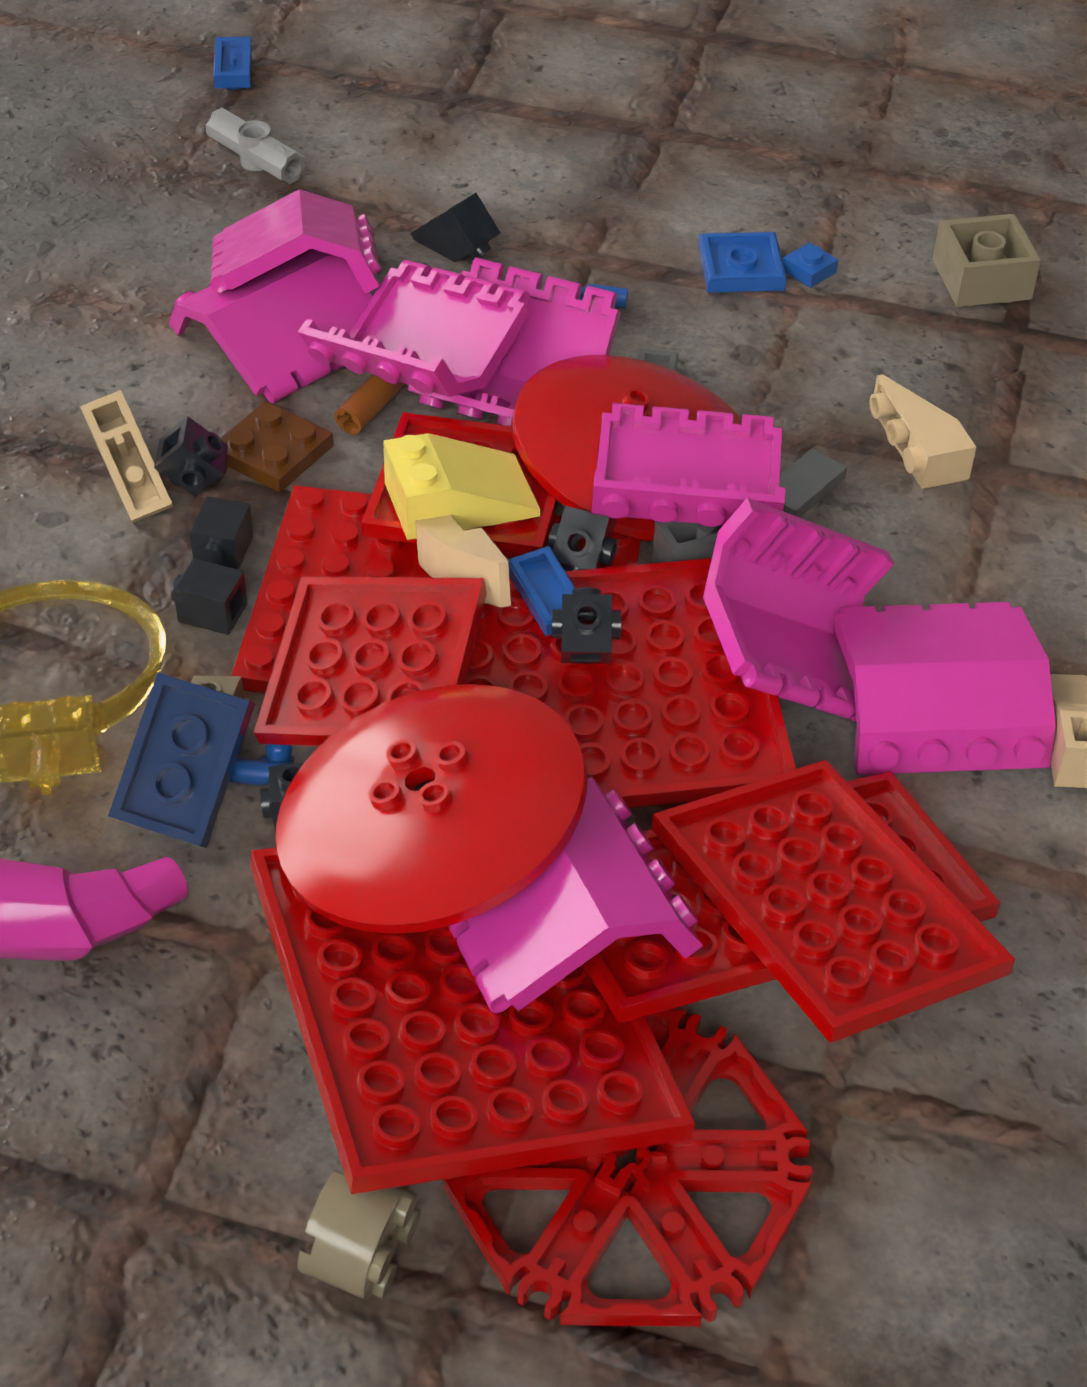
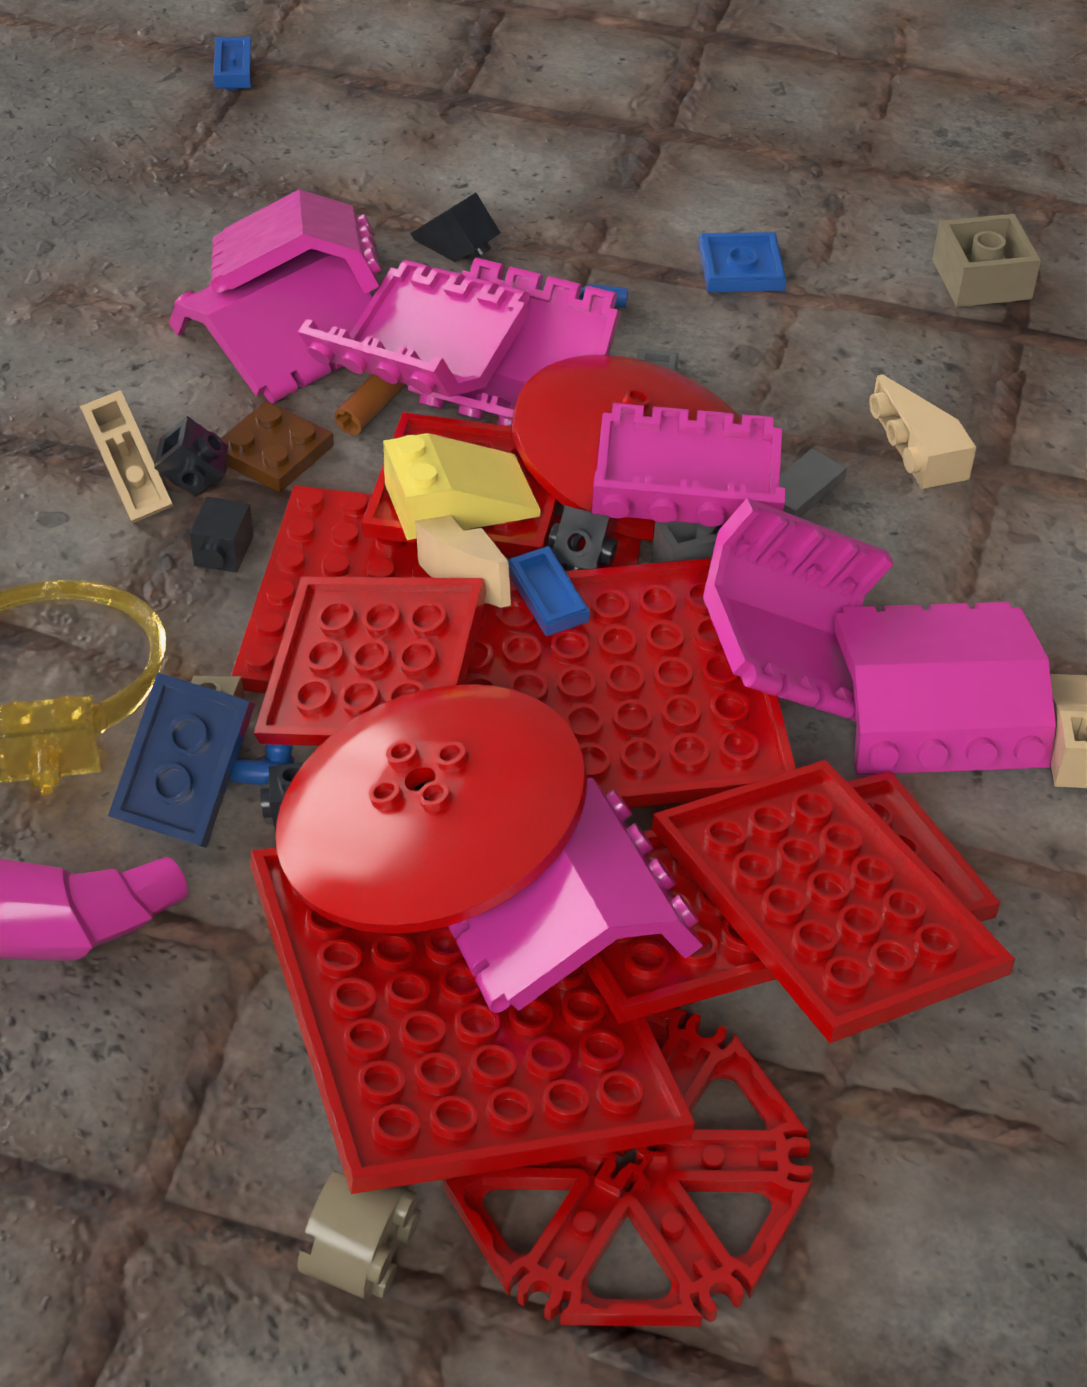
(209, 596): black brick -> none
(255, 145): light grey piece -> none
(586, 642): black brick -> none
(810, 264): blue plate -> none

